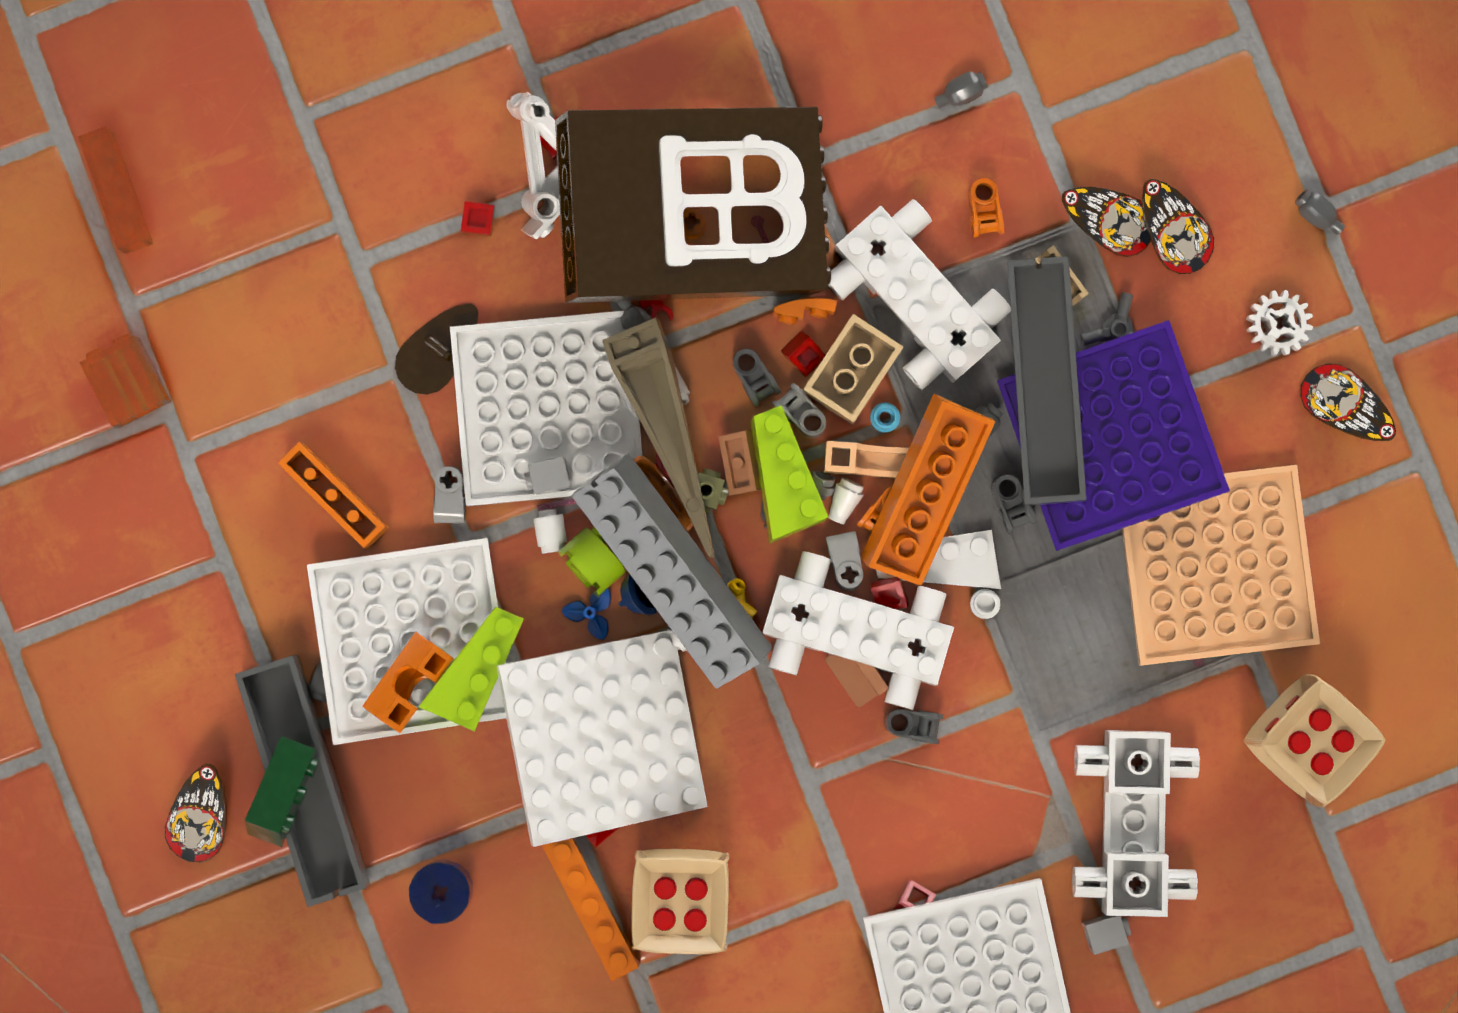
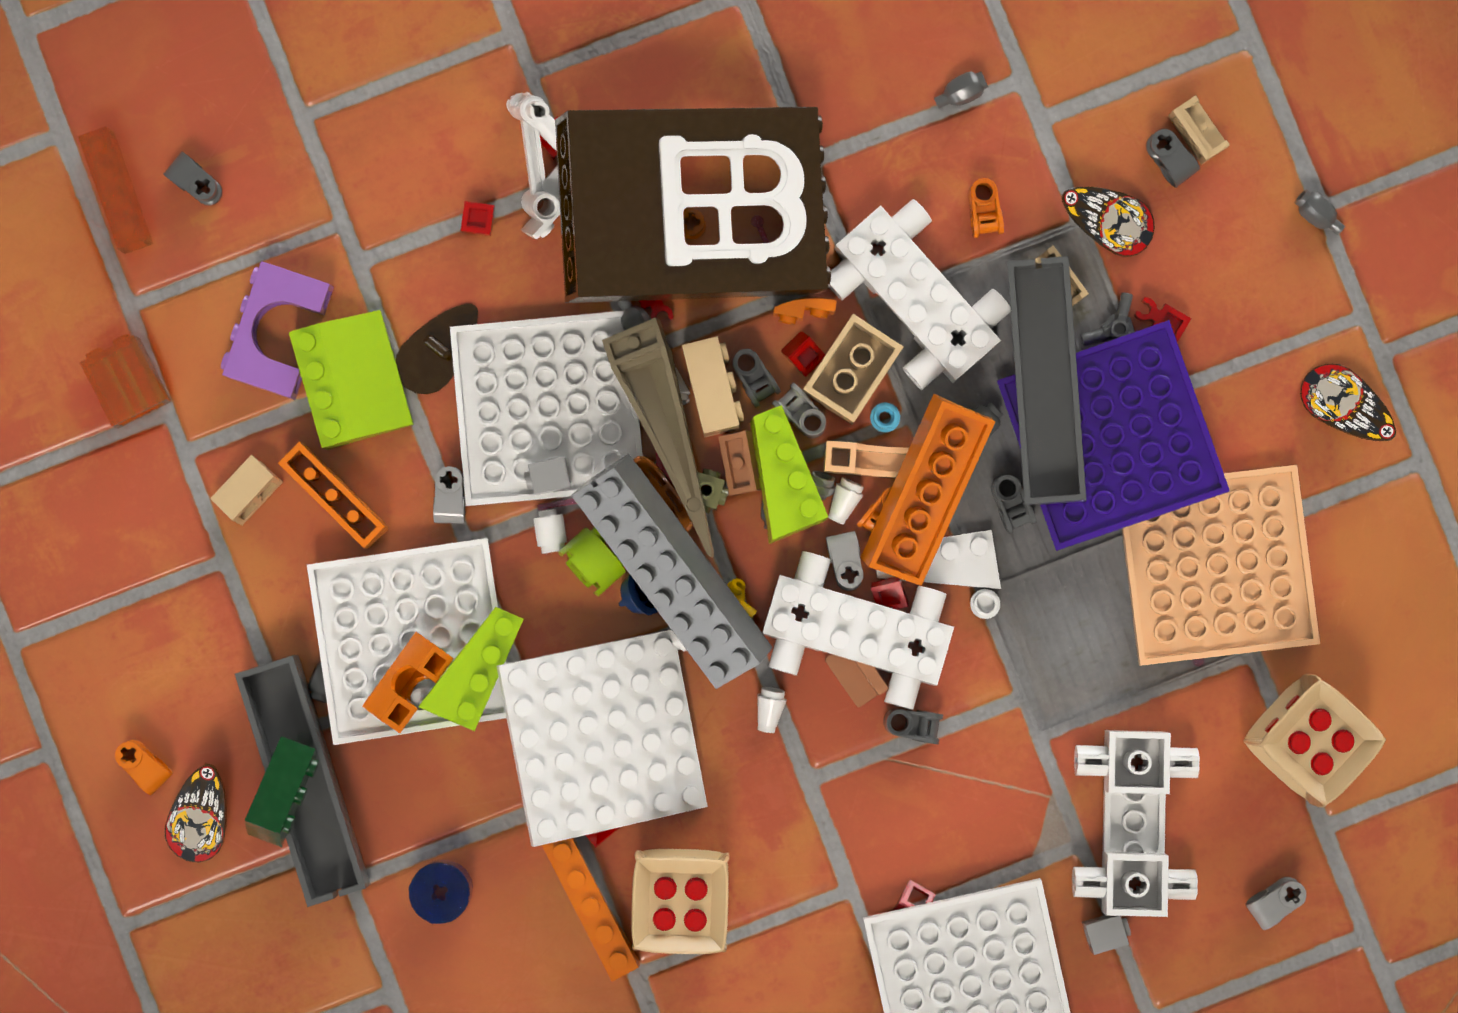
(147, 769): none -> orange piece
(191, 178): none -> dark grey piece
(246, 490): none -> tan hinge
(270, 289): none -> medium lavender arch
(351, 379): none -> lime slope
(578, 611): blue plant -> none
(712, 386): none -> tan brick
(770, 707): none -> white cone
(1174, 159): none -> dark grey piece
(1176, 228): shield -> none
(1177, 319): none -> red plate
(1198, 130): none -> tan hinge
(1273, 903): none -> light grey piece
(1291, 329): white gear -> none

